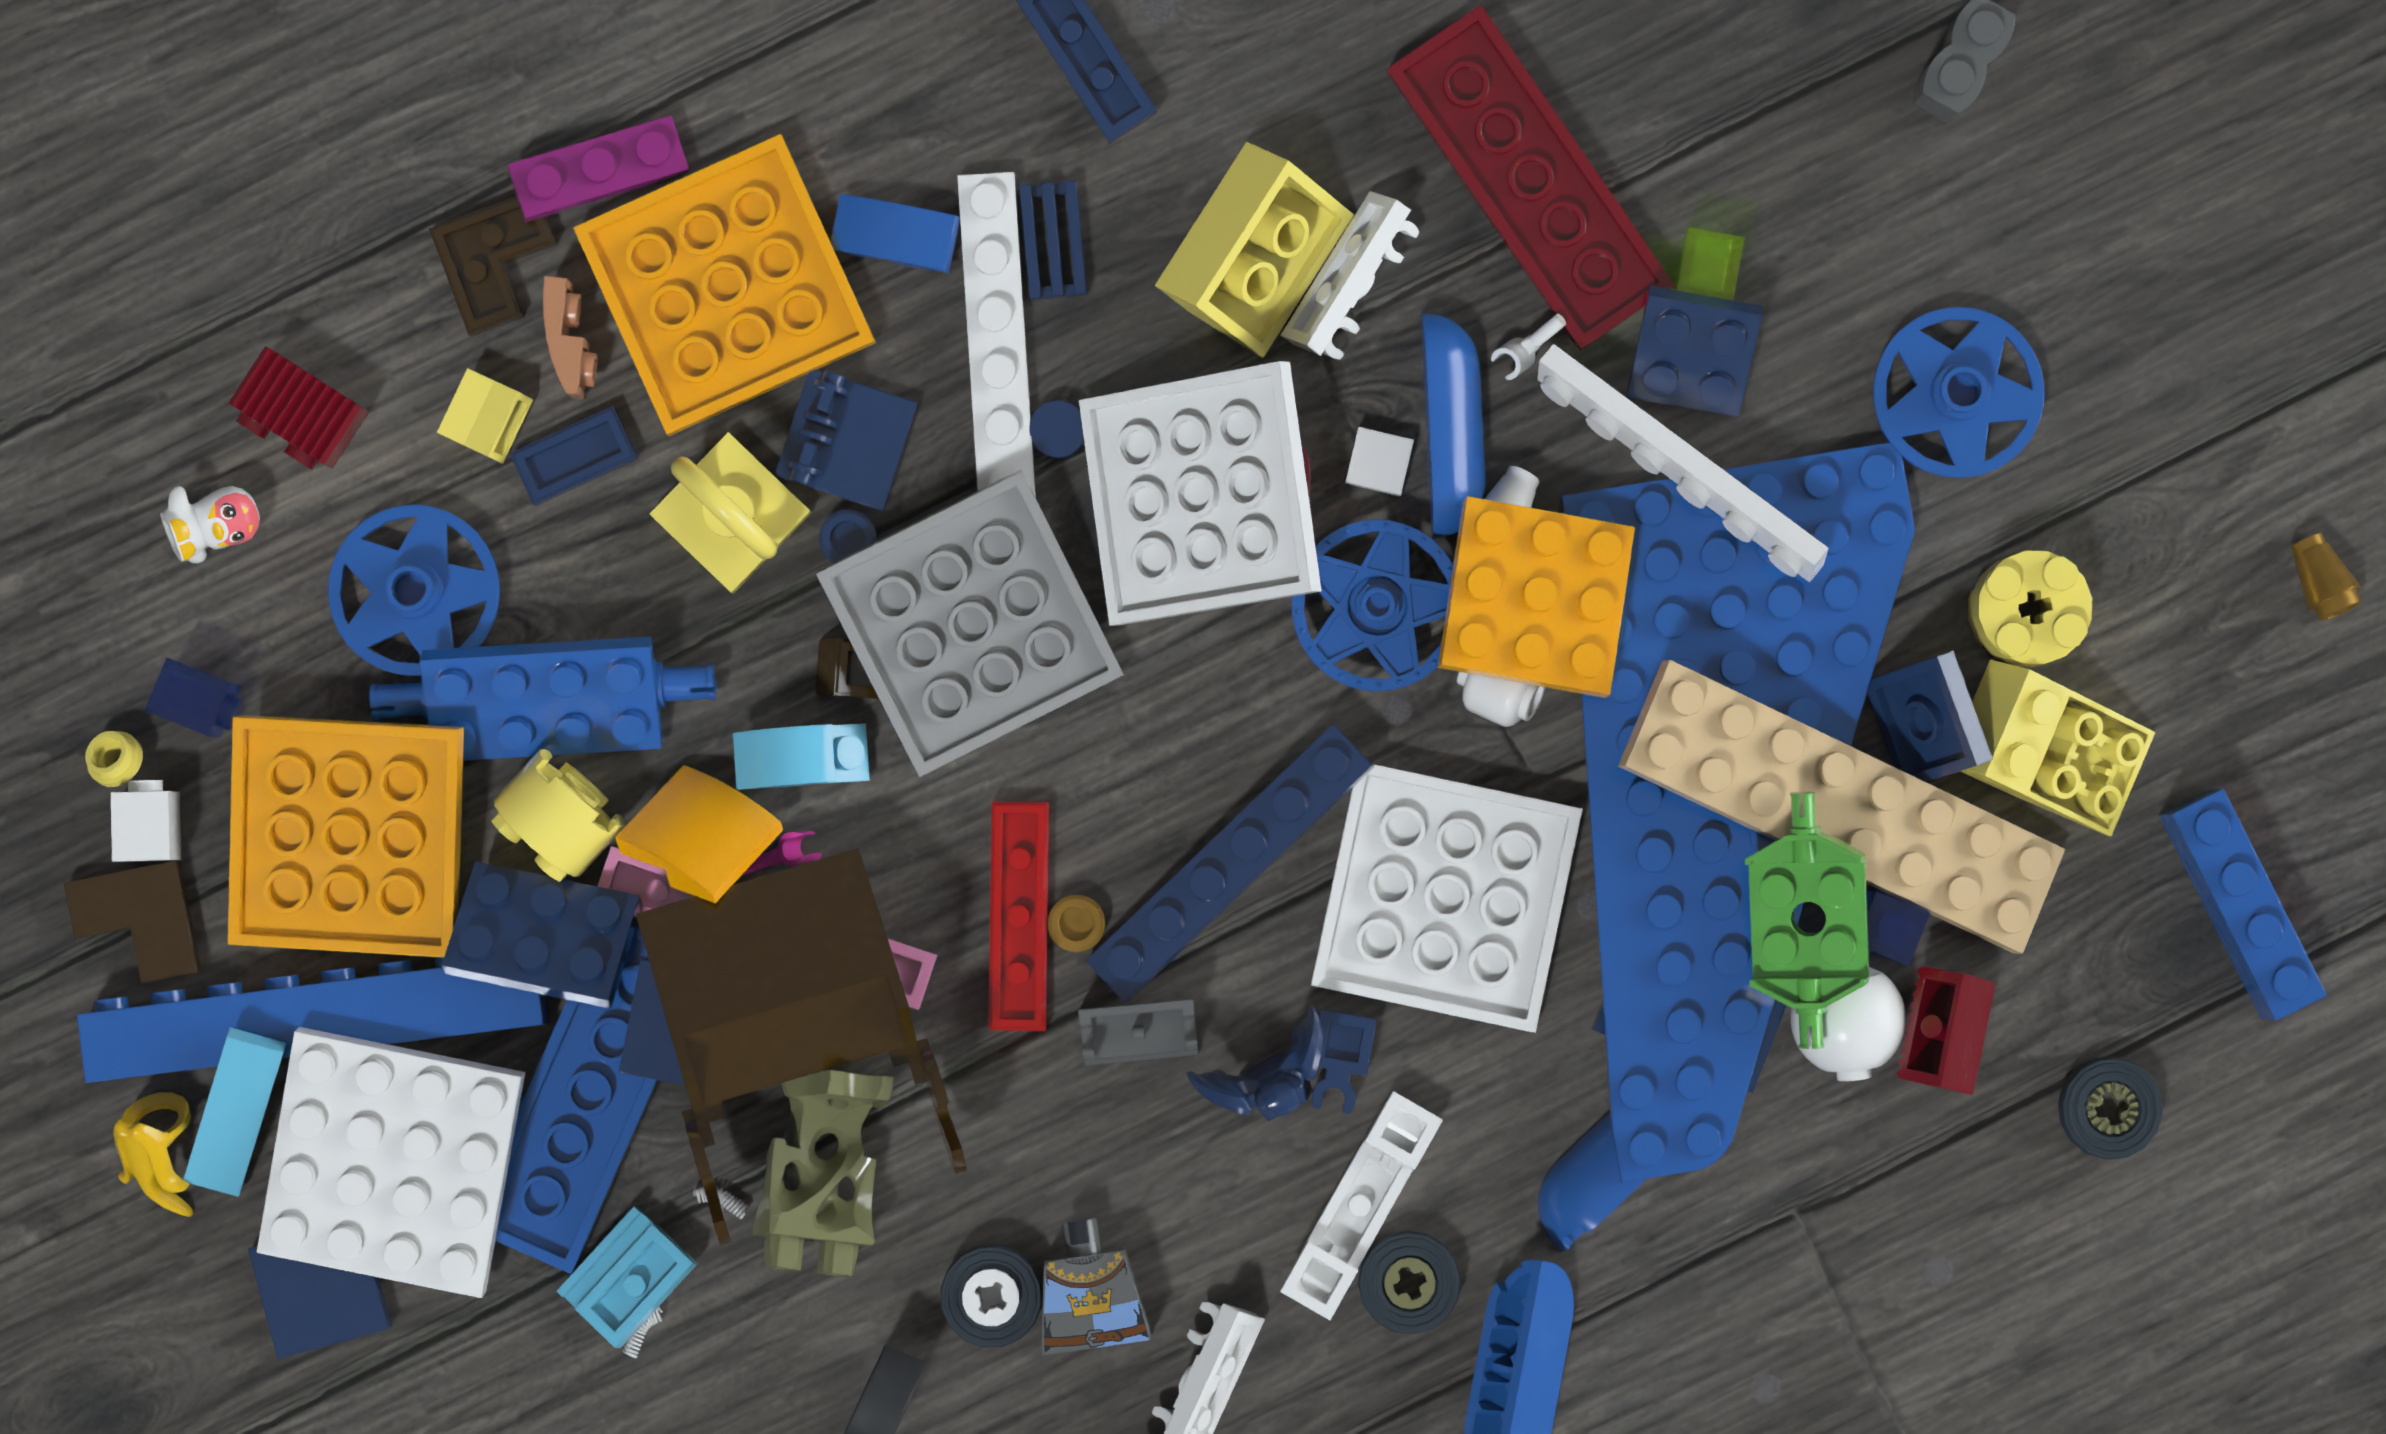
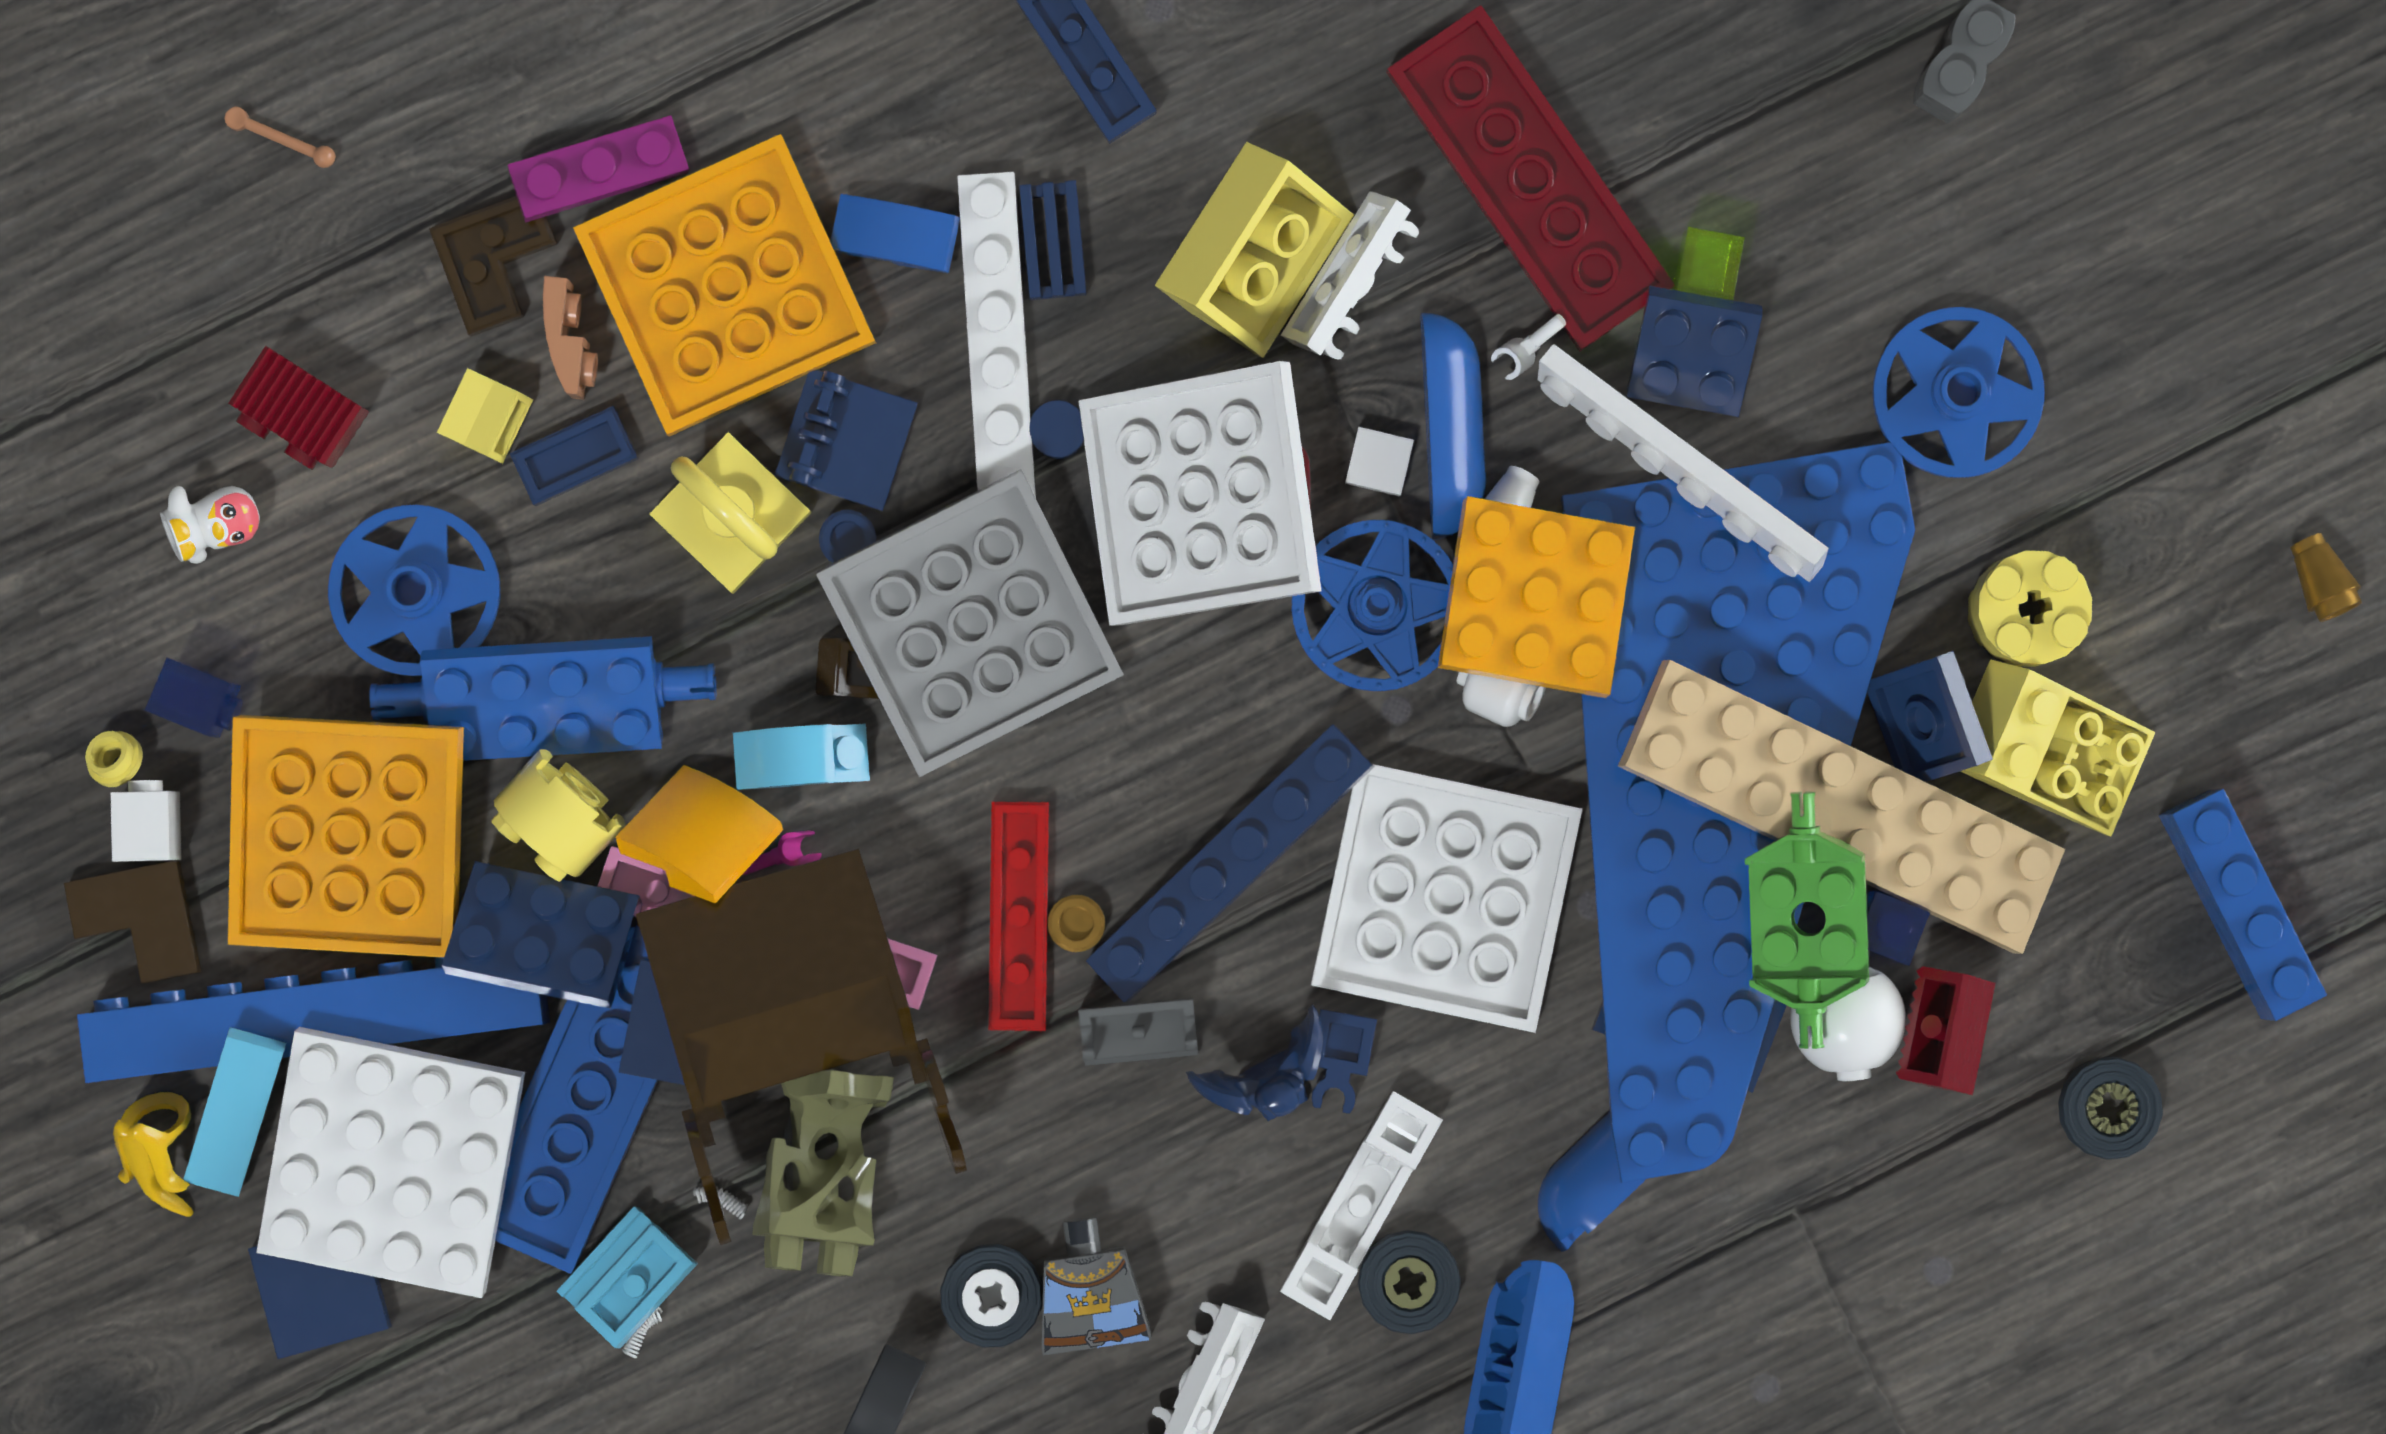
(239, 120): none -> nougat hinge

